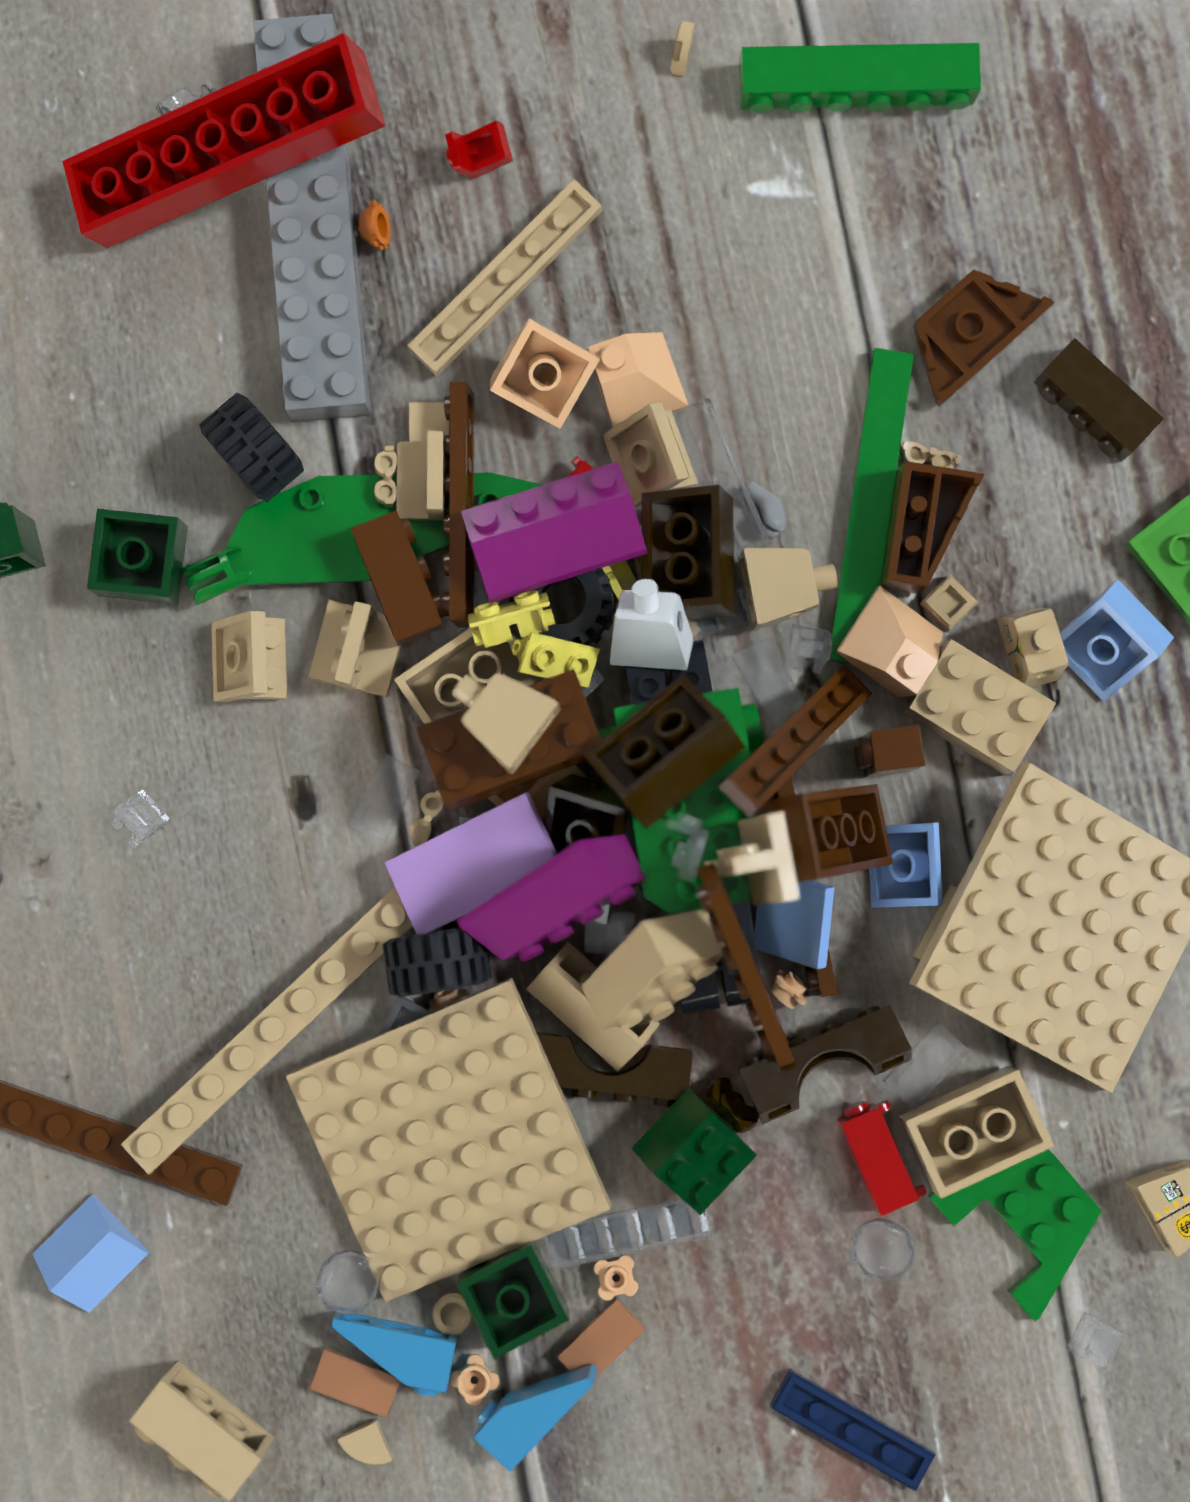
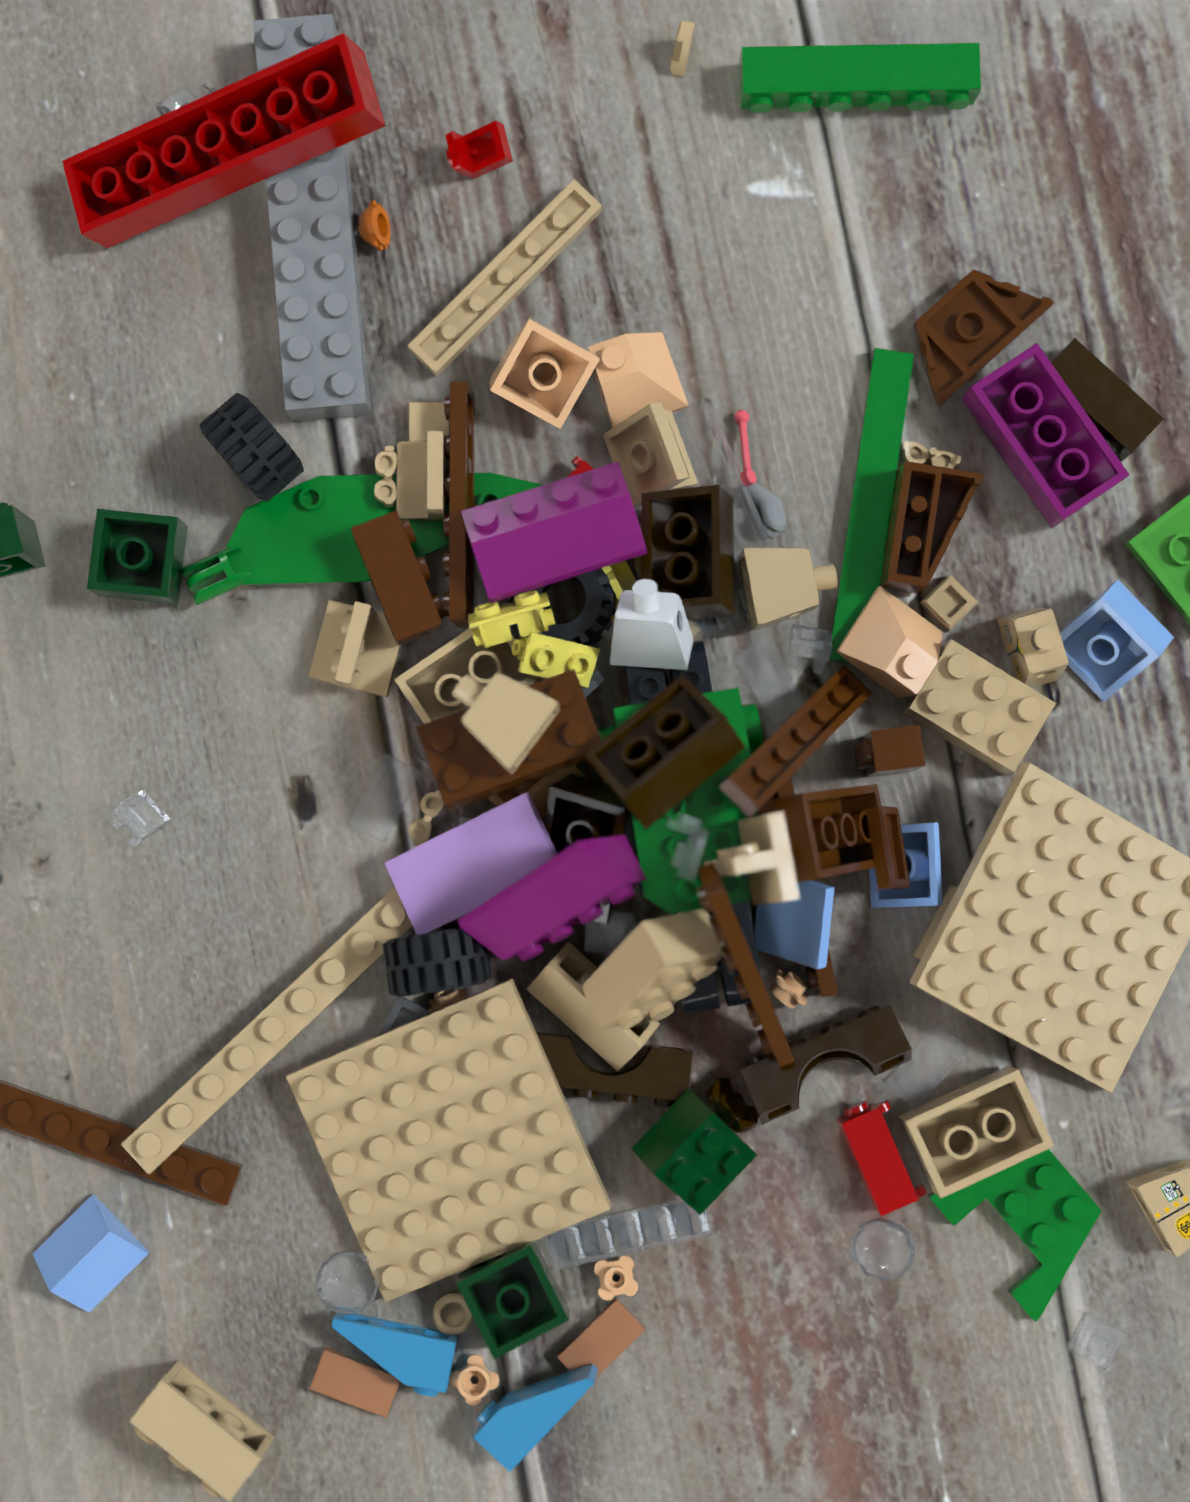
(249, 657): tan bracket -> none
(366, 1444): tan tile -> none
(747, 476): none -> coral hinge
(852, 1429): dark blue tile -> none
(887, 848): none -> reddish brown tile
(1044, 435): none -> magenta slope

